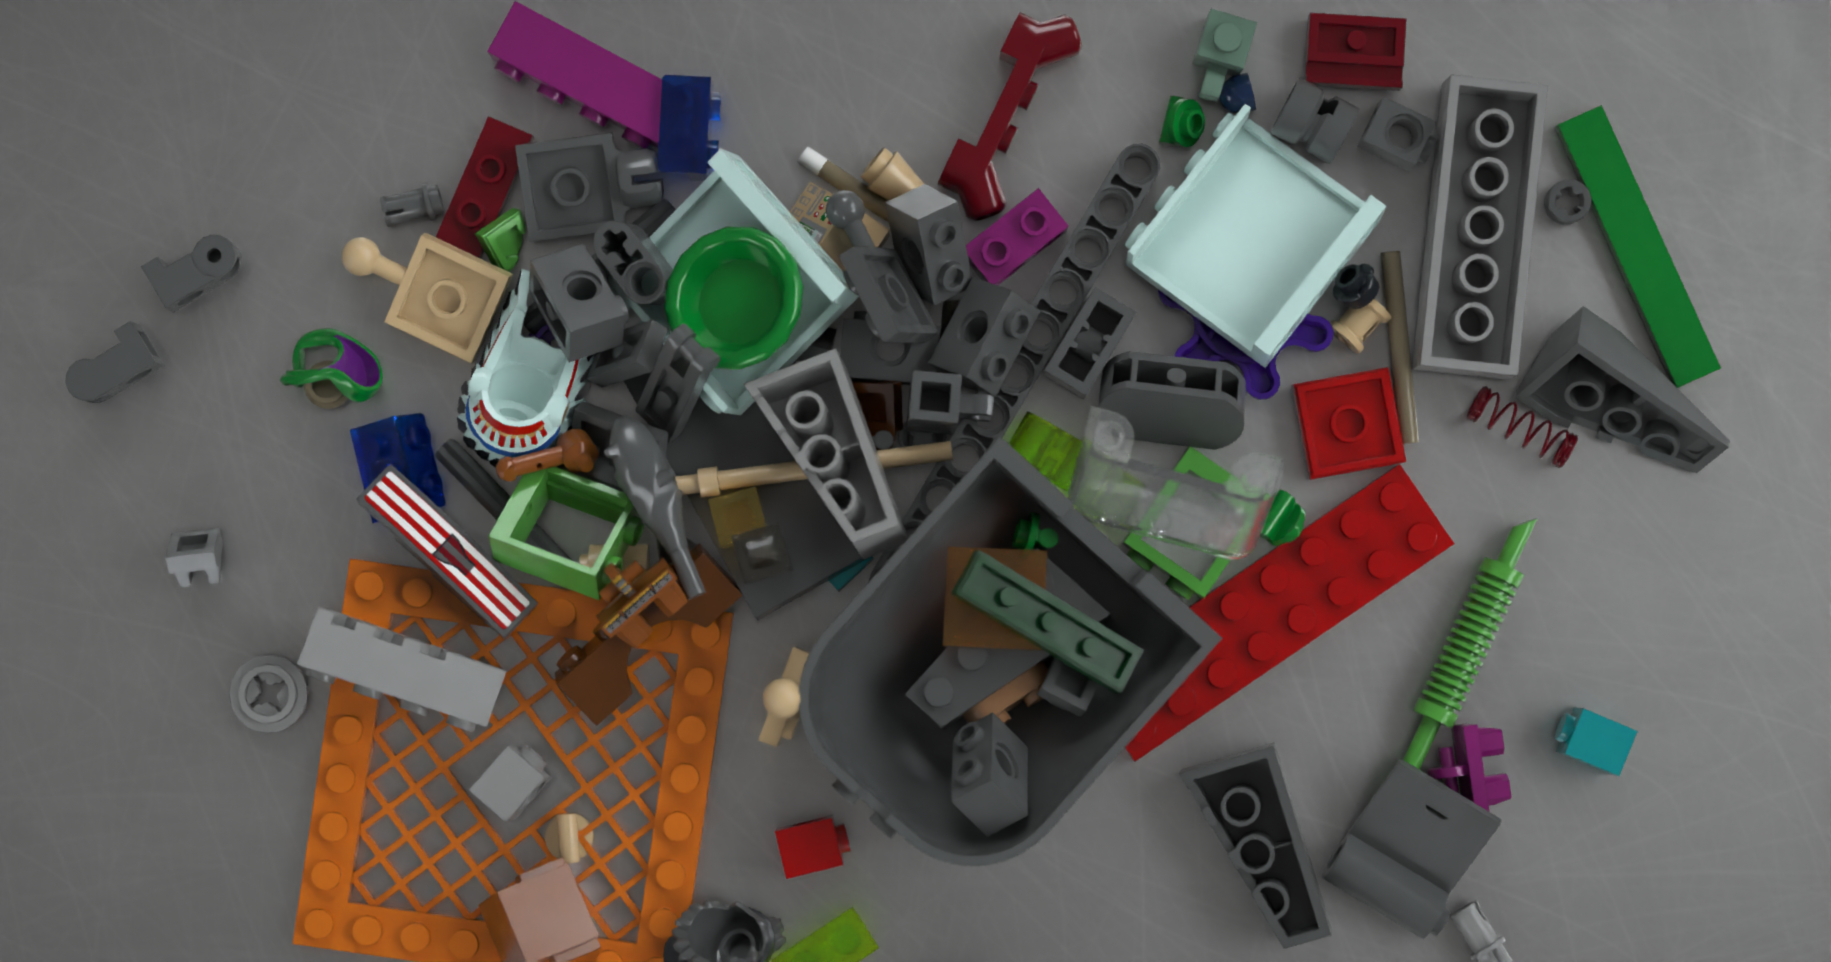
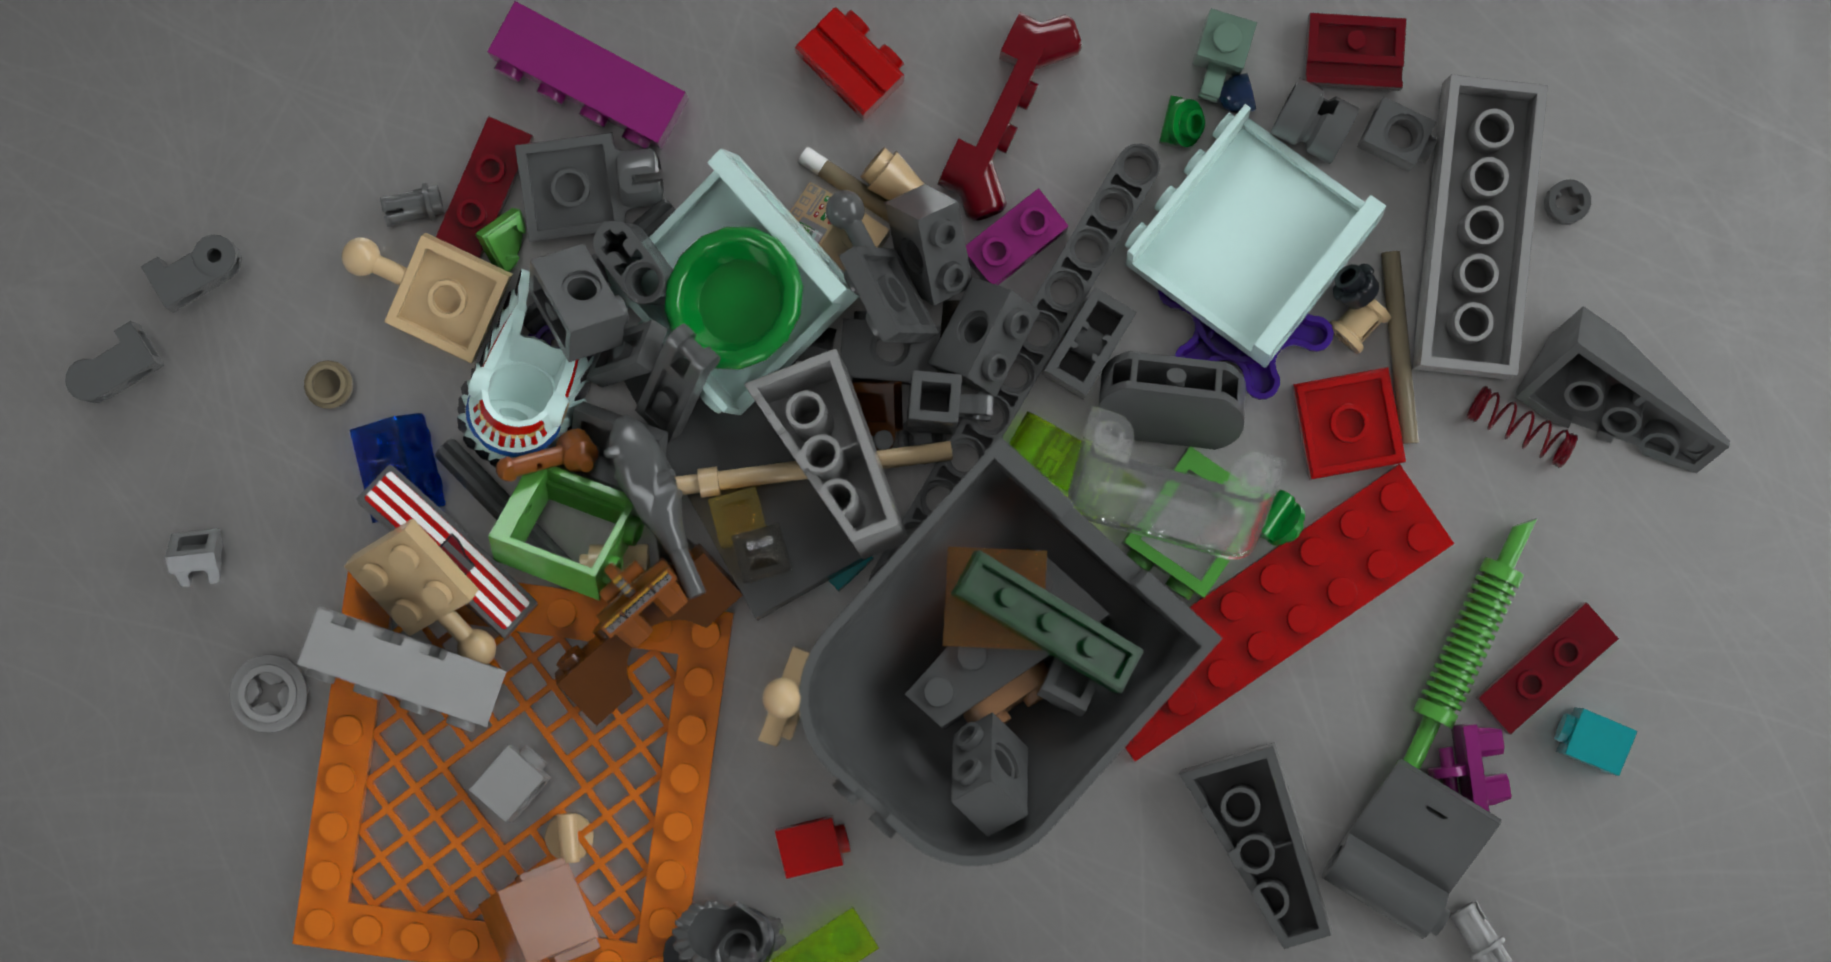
(353, 372): green piece -> none
(420, 586): none -> tan plate
(686, 125): clear blue bracket -> none
(851, 62): none -> red brick
(1029, 537): green plate -> none
(1547, 668): none -> dark red plate
(1638, 247): green tile -> none

